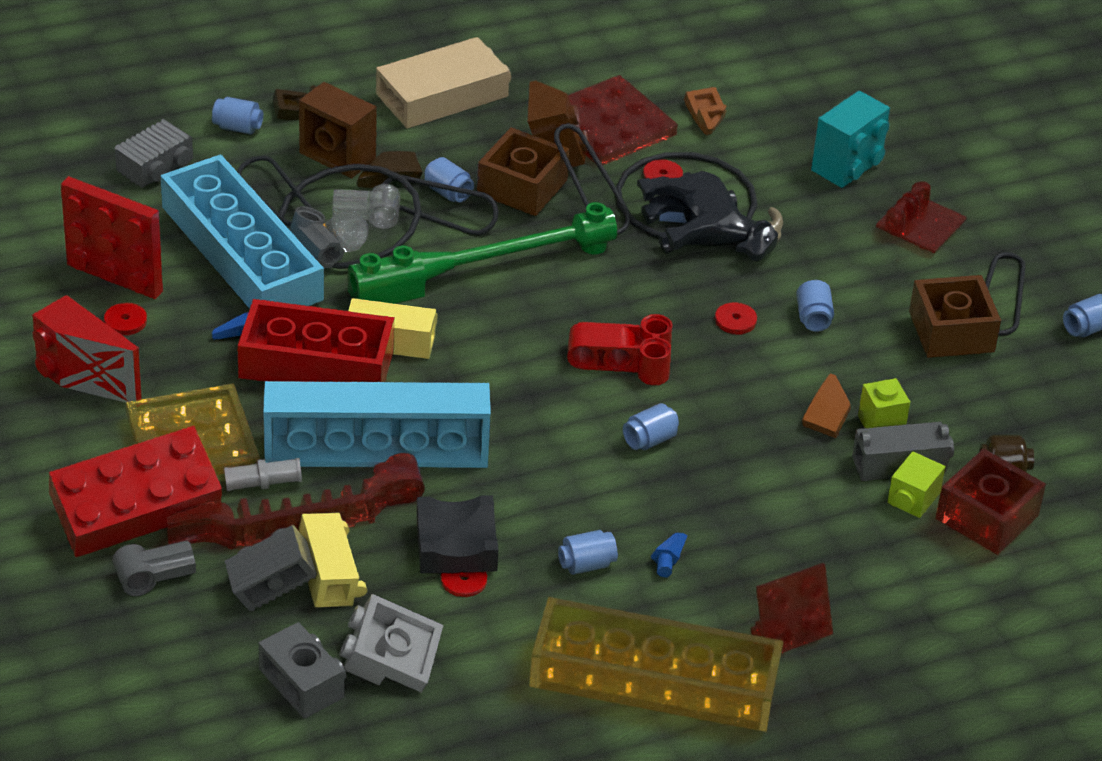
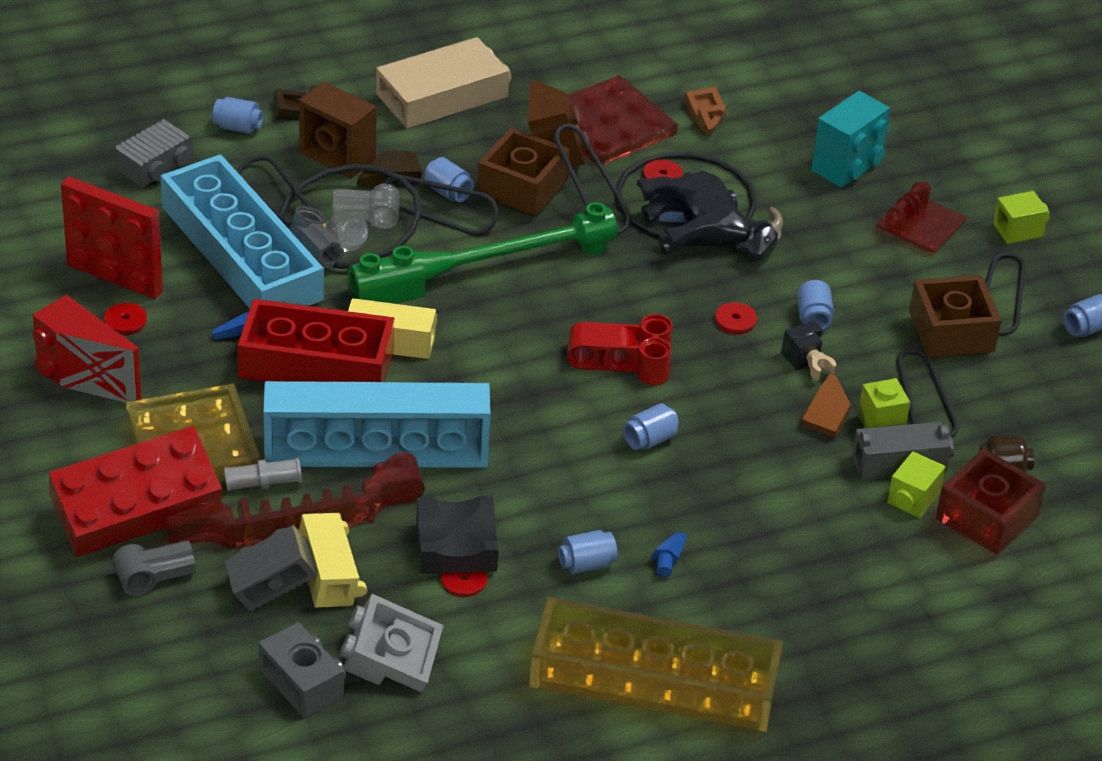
(795, 608): clear red hinge -> none
(803, 348): none -> black piece
(937, 381): none -> black piece
(1020, 217): none -> lime brick

